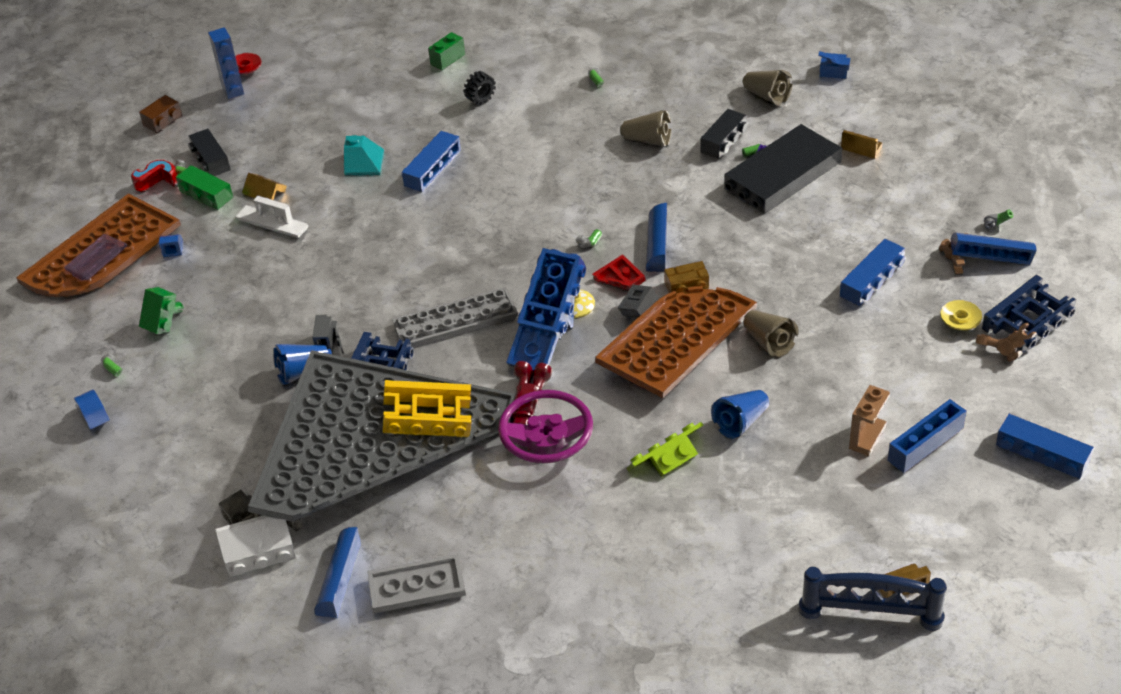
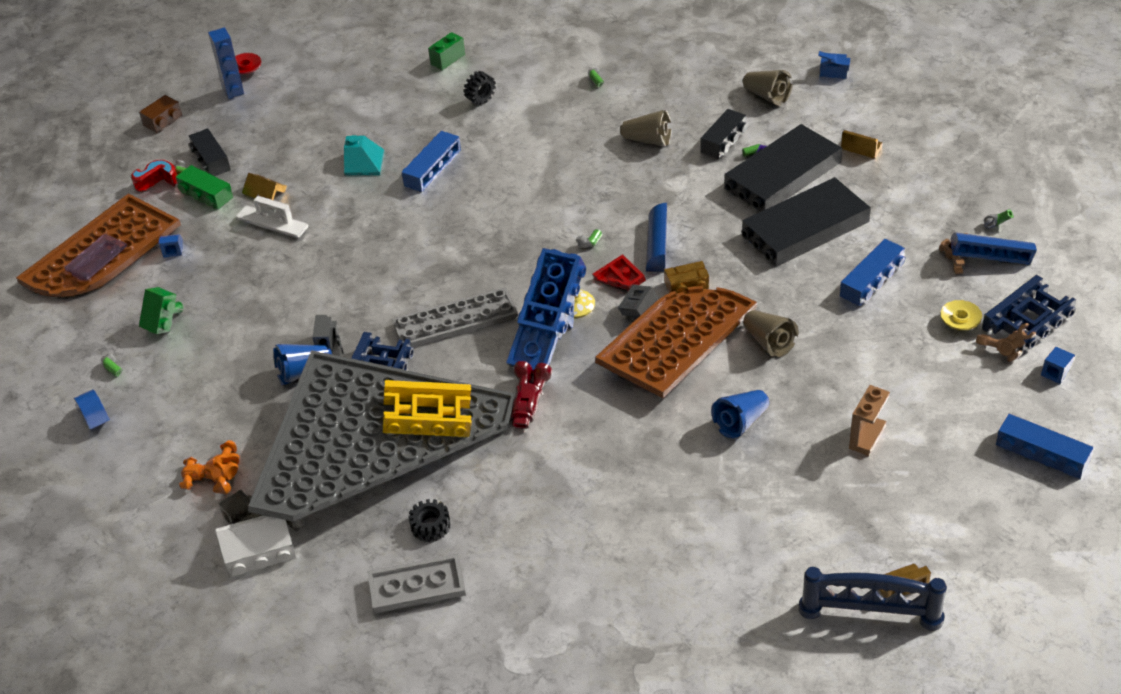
(219, 469): none -> orange piece
(338, 573): blue brick -> none
(430, 530): none -> black tyre
(546, 433): magenta piece -> none
(670, 454): lime bracket -> none
(805, 221): none -> black brick
(926, 435): blue brick -> none
(1057, 365): none -> blue brick

